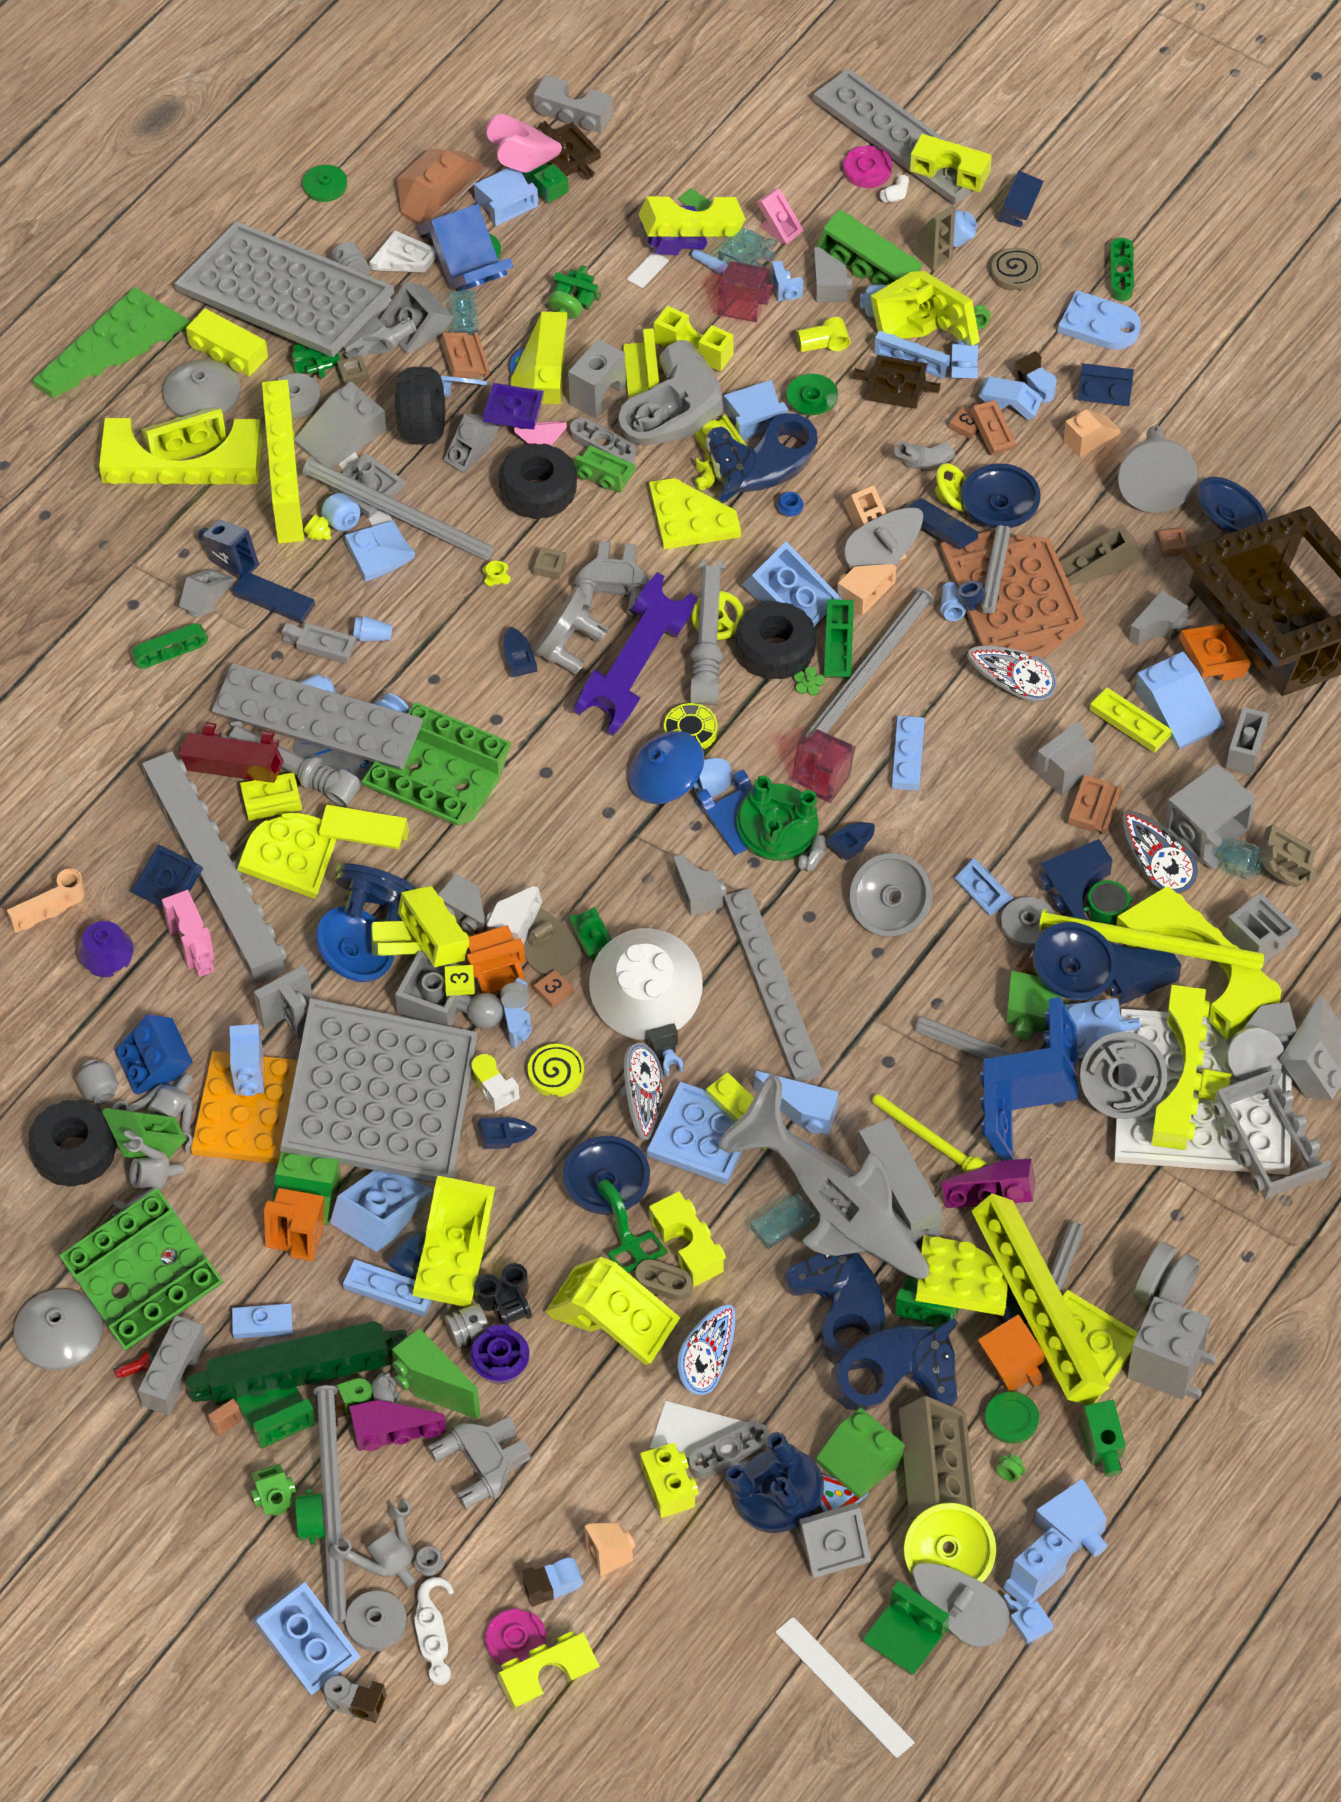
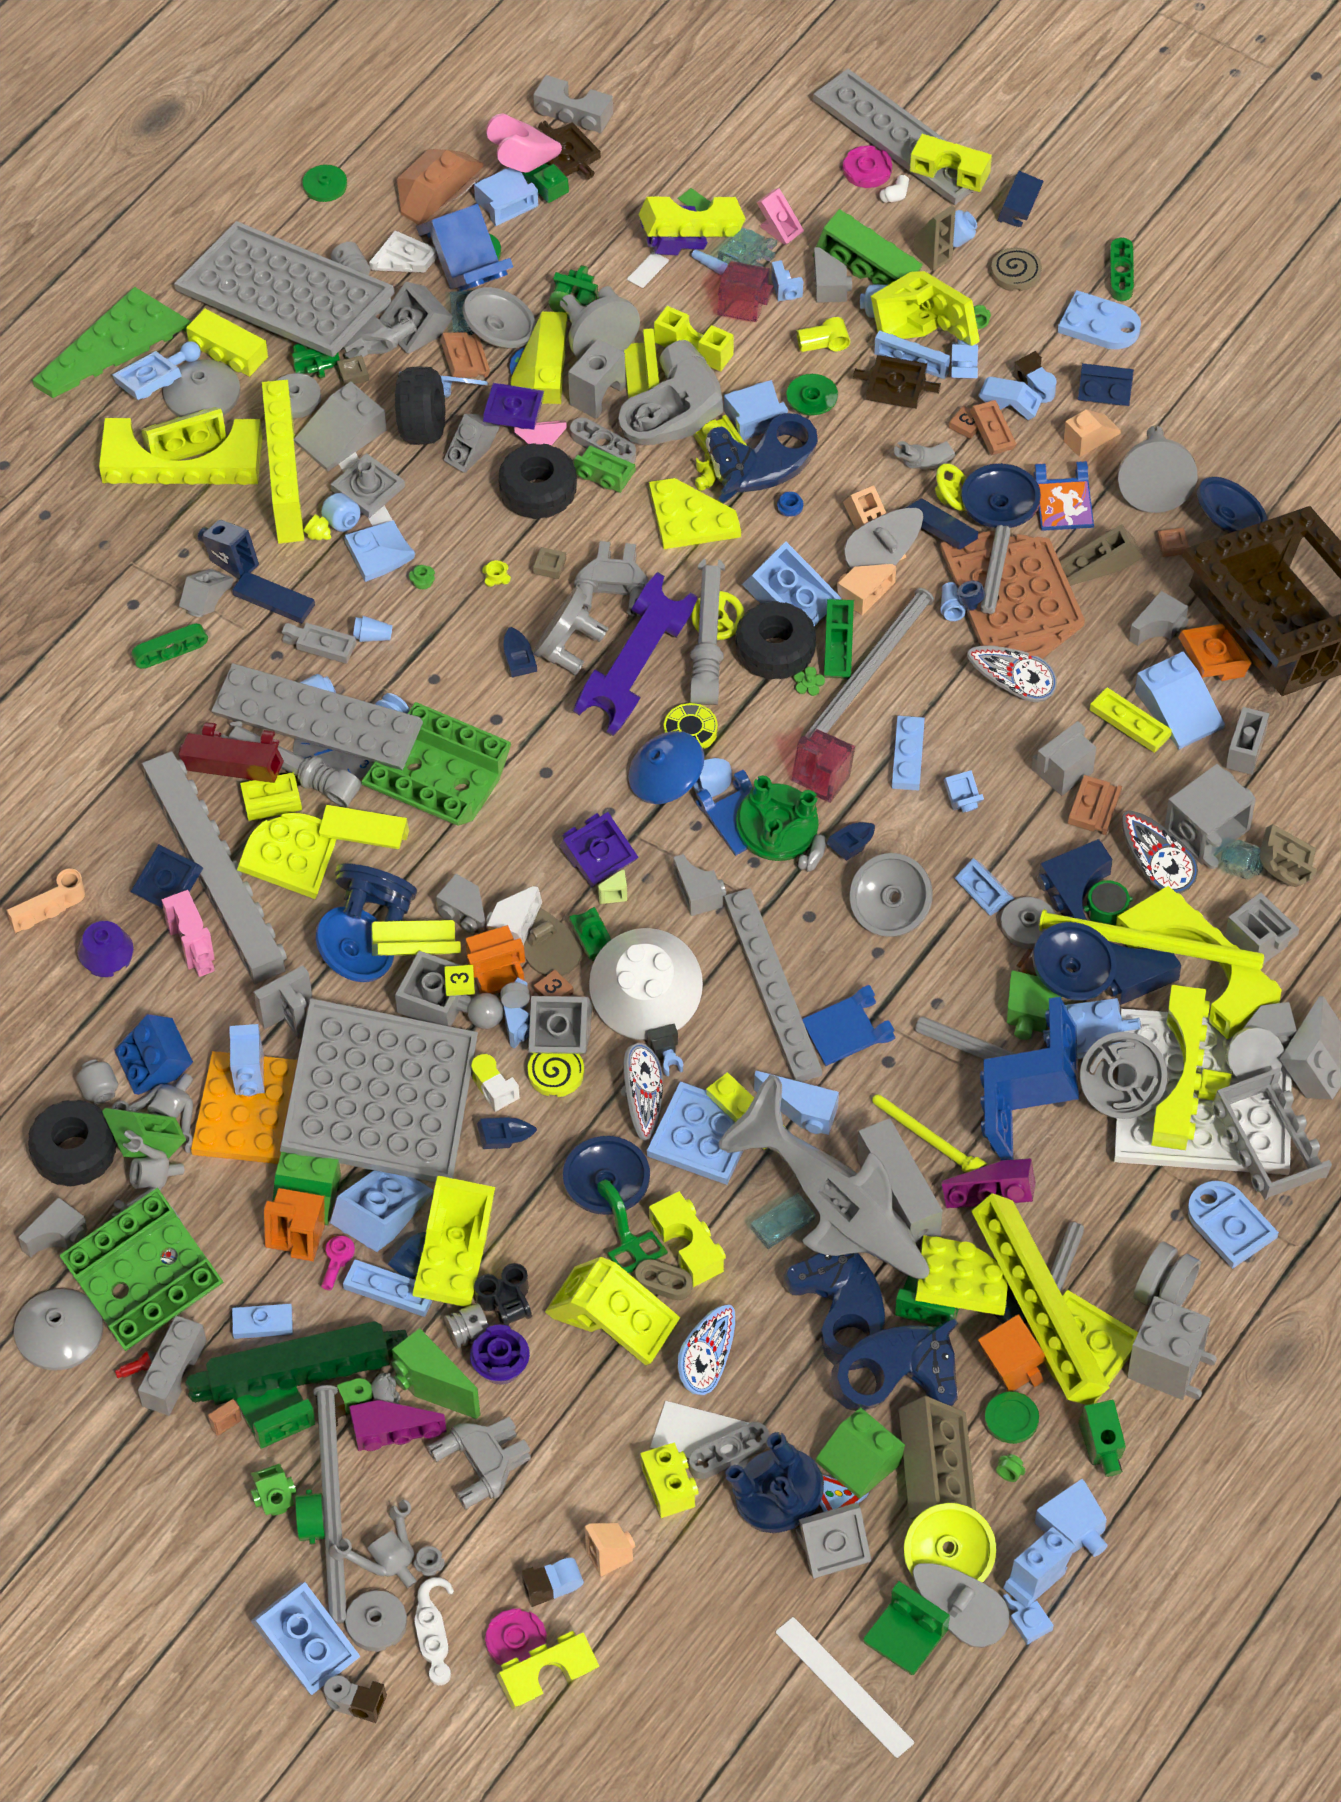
(55, 1227): none -> light grey arch
(154, 371): none -> light blue plate
(339, 1251): none -> dark pink plate
(397, 509): light grey axle -> none
(424, 581): none -> bright green plate
(433, 926): neon yellow brick -> none
(498, 317): none -> light grey dish
(560, 1024): none -> light grey slope
(598, 848): none -> dark purple plate
(605, 319): none -> light grey piece
(613, 889): none -> yellowish green slope
(846, 1028): none -> blue flag
(963, 791): none -> light blue bracket
(1064, 501): none -> flag
(1230, 1223): none -> light blue plate

